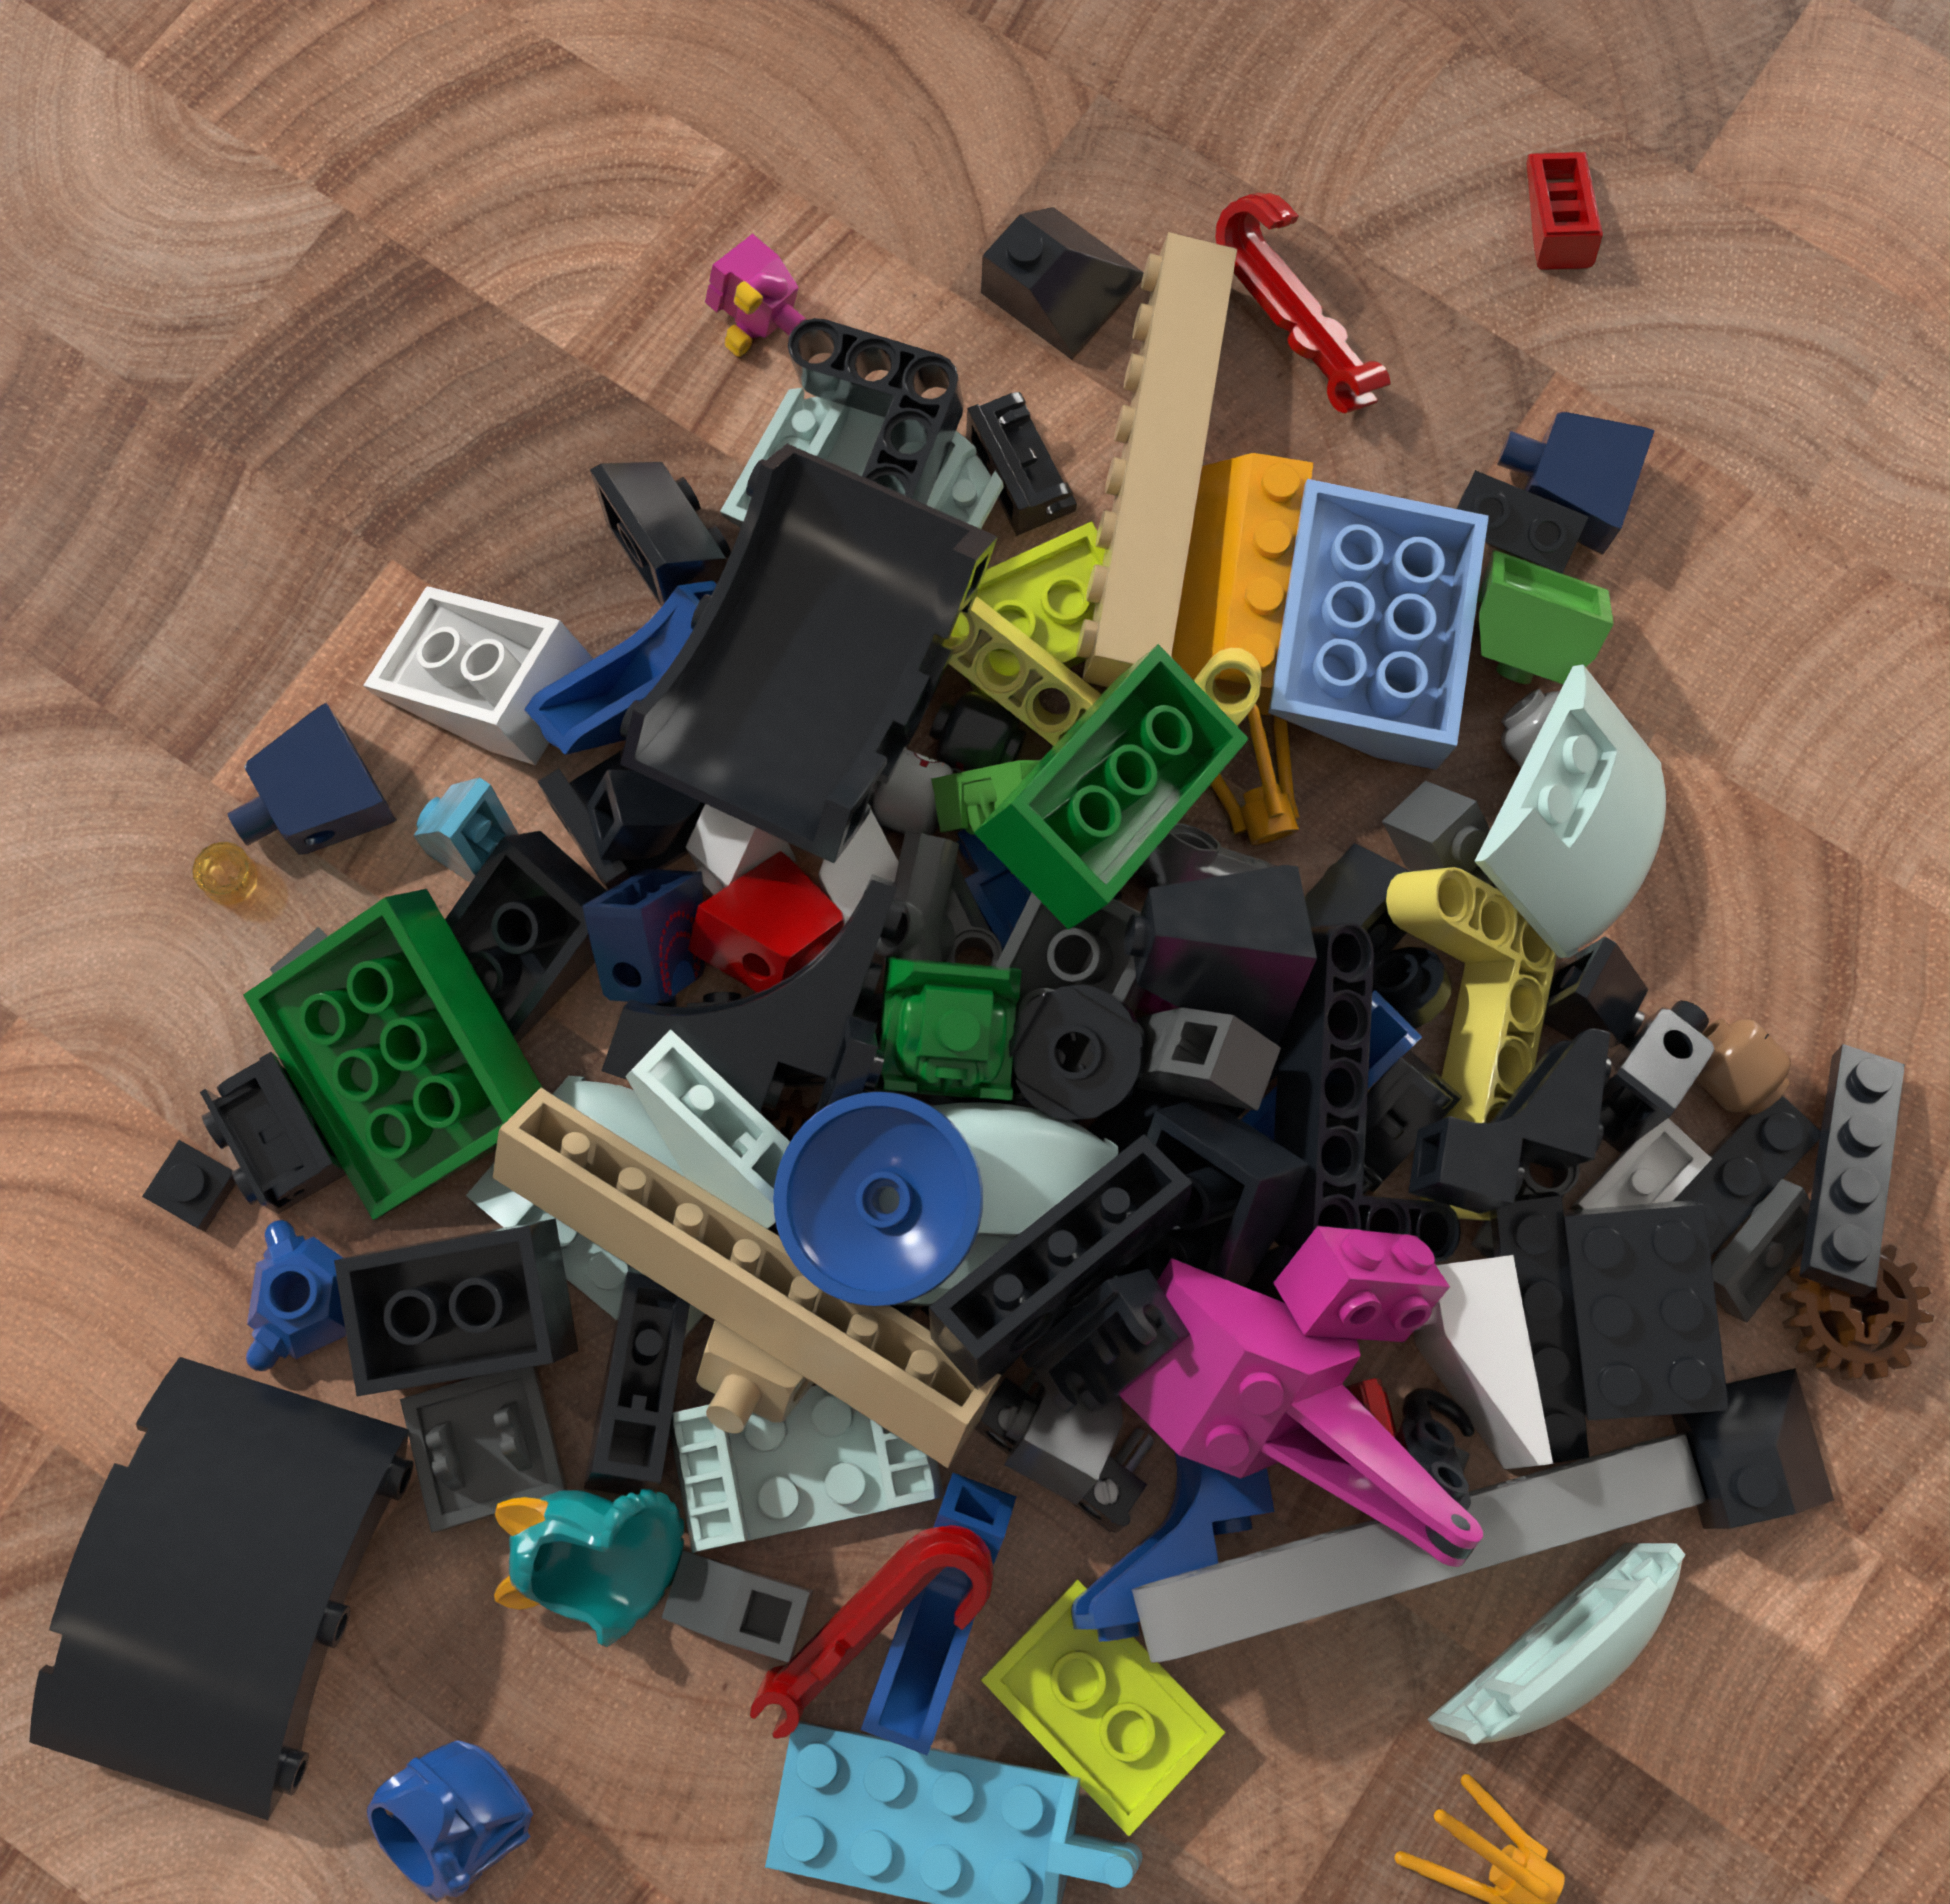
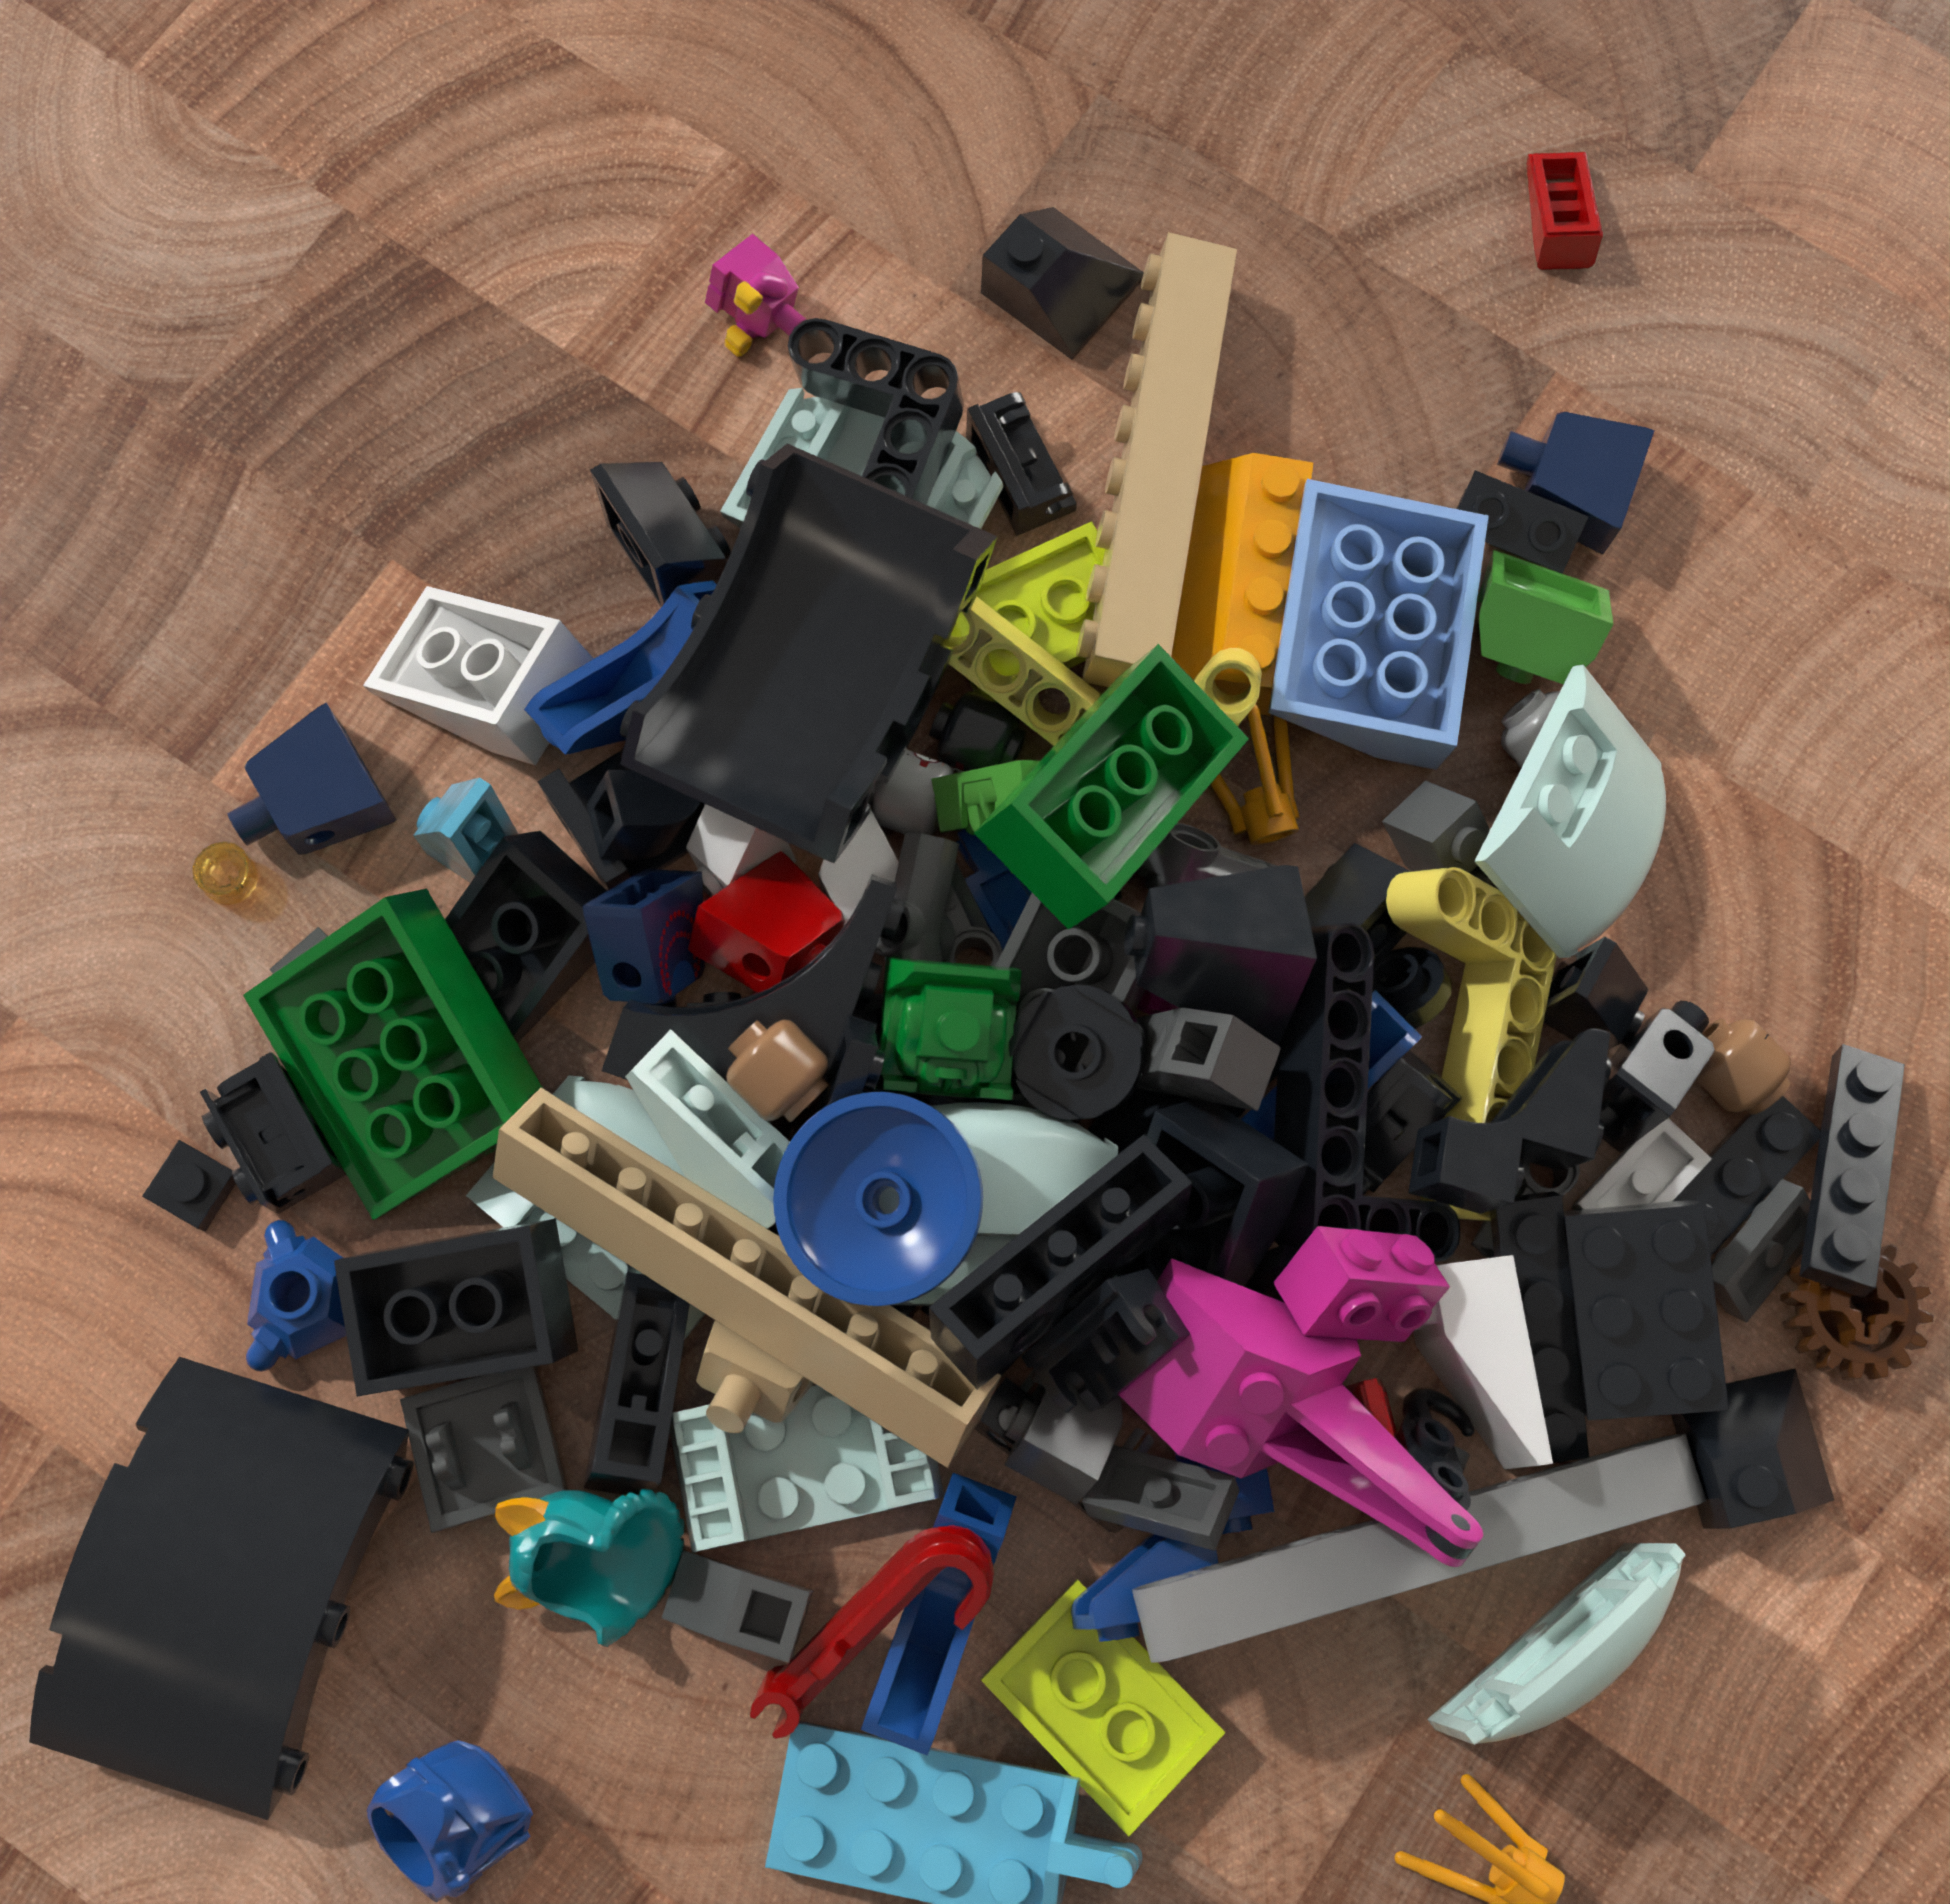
(777, 1070): none -> medium nougat head
(1163, 1497): none -> dark grey plate
(1292, 304): red piece -> none

